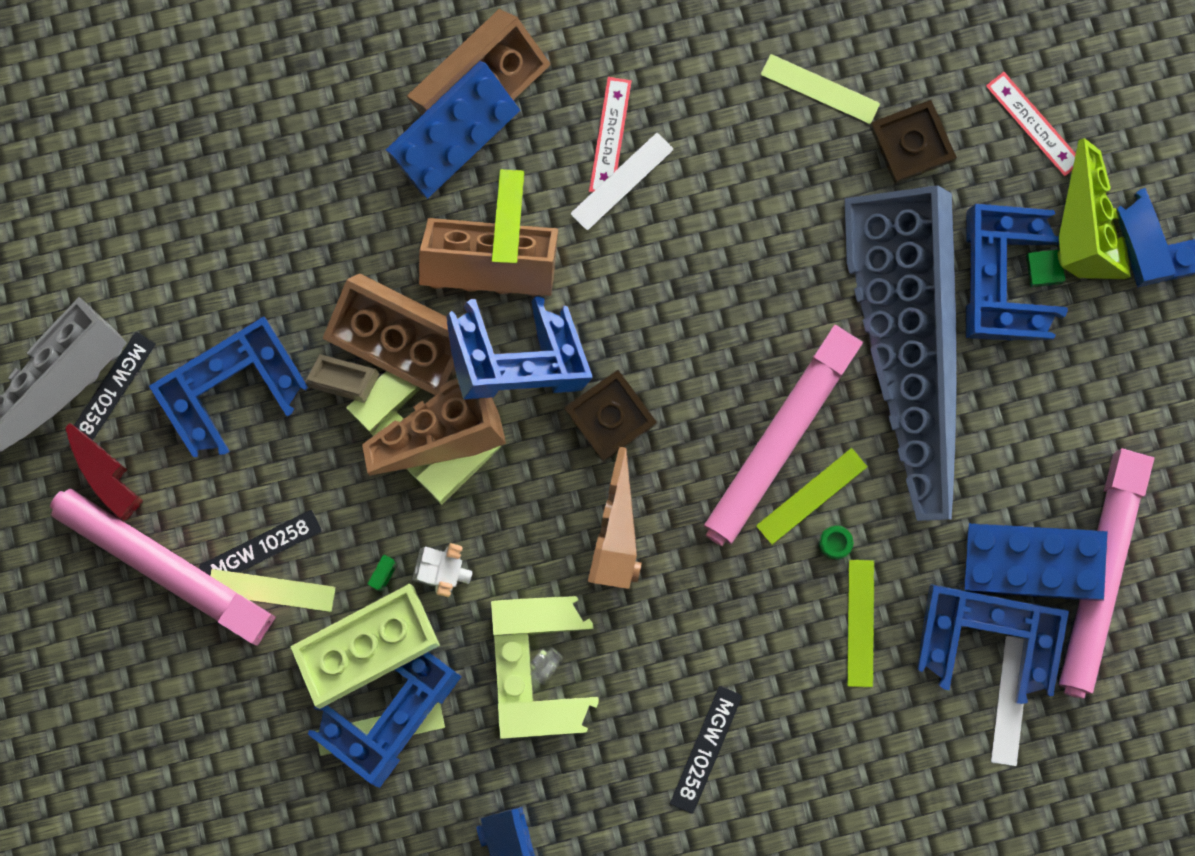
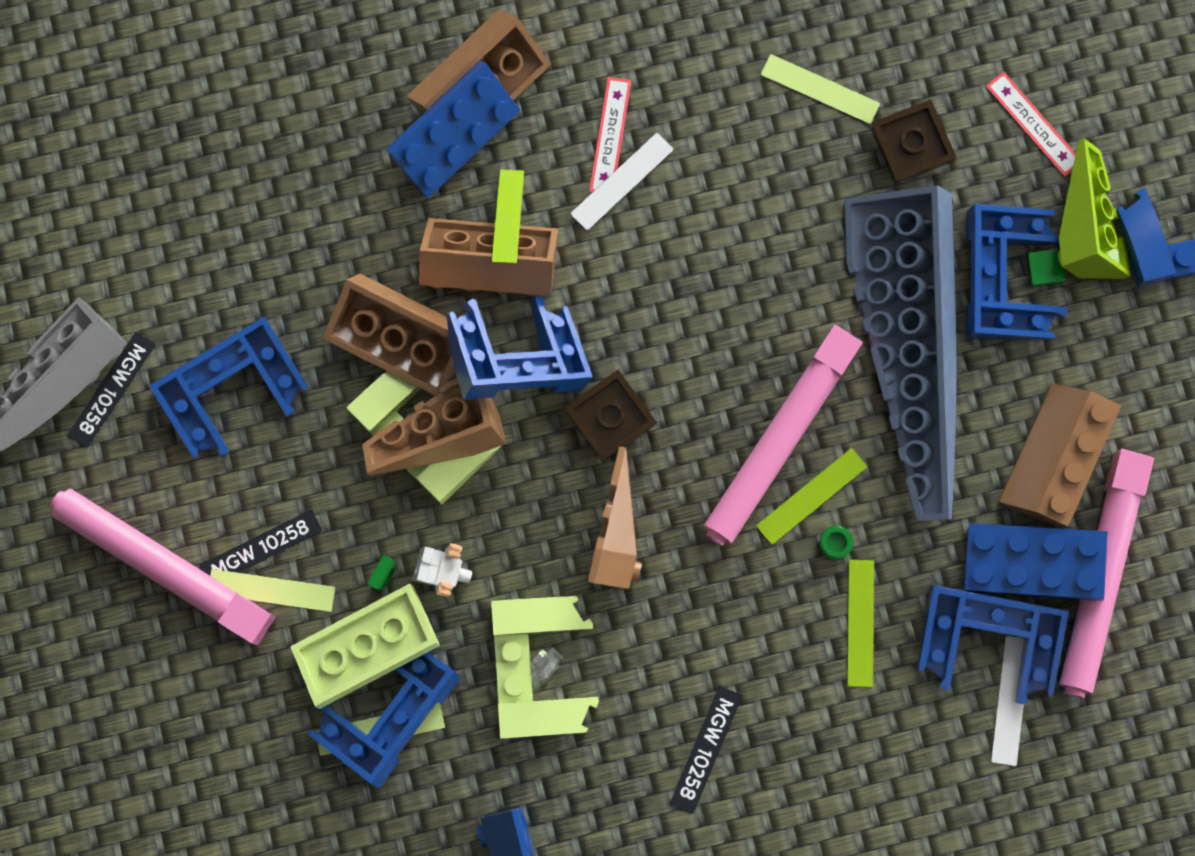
(102, 473): dark red slope -> none
(342, 378): dark tan tile -> none
(1059, 455): none -> medium nougat slope

